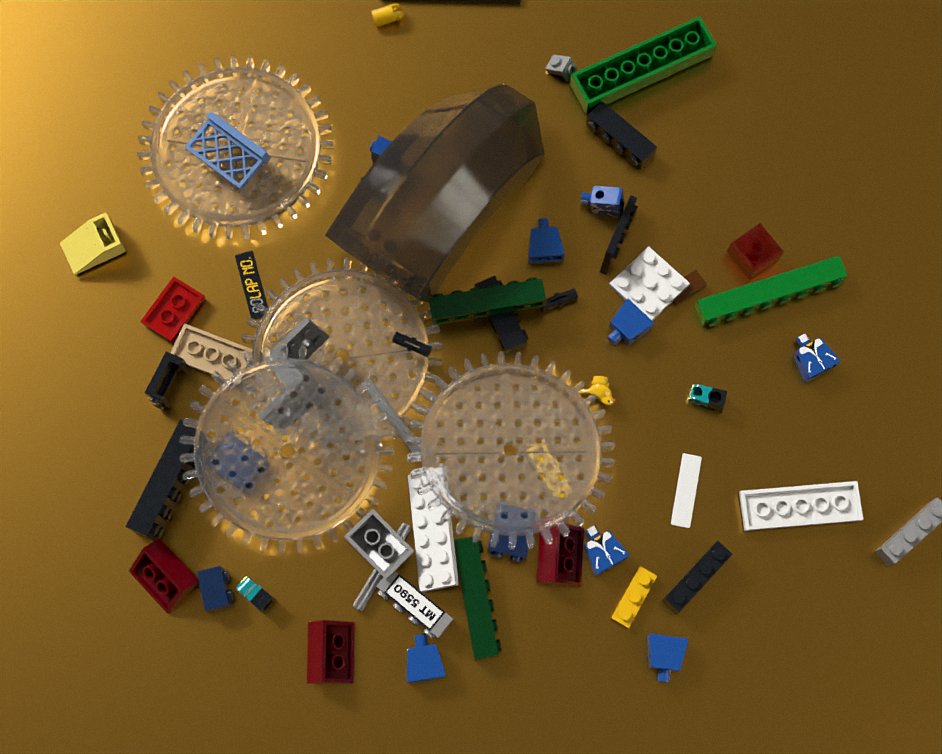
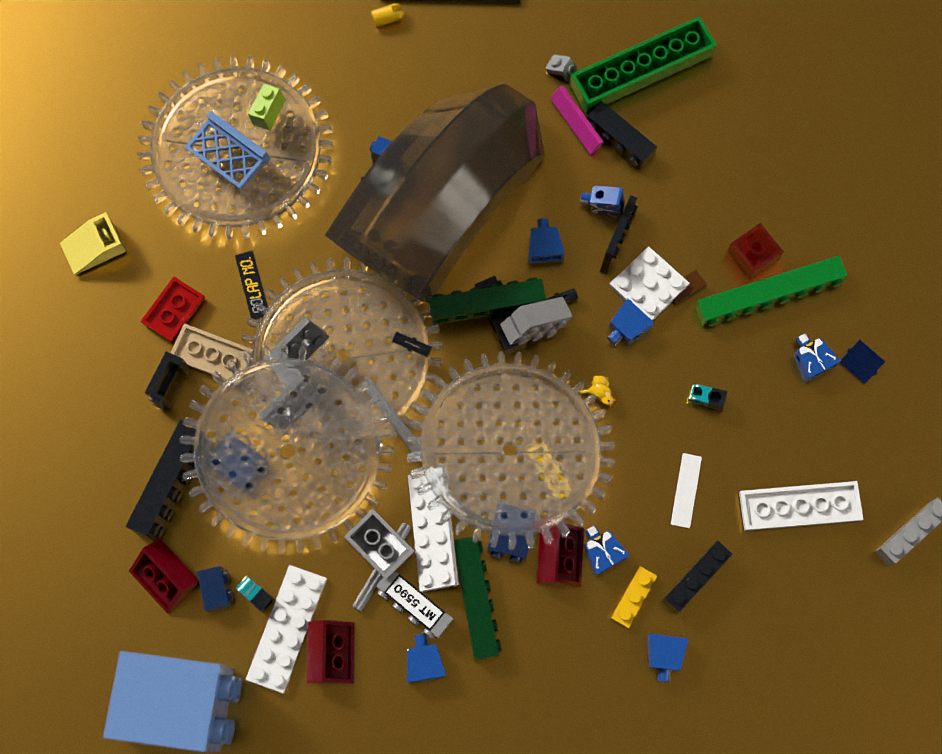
(172, 702): none -> medium blue brick
(266, 107): none -> lime brick
(286, 629): none -> white plate
(536, 321): none -> light grey piece
(576, 120): none -> dark pink tile
(862, 361): none -> clear blue piece

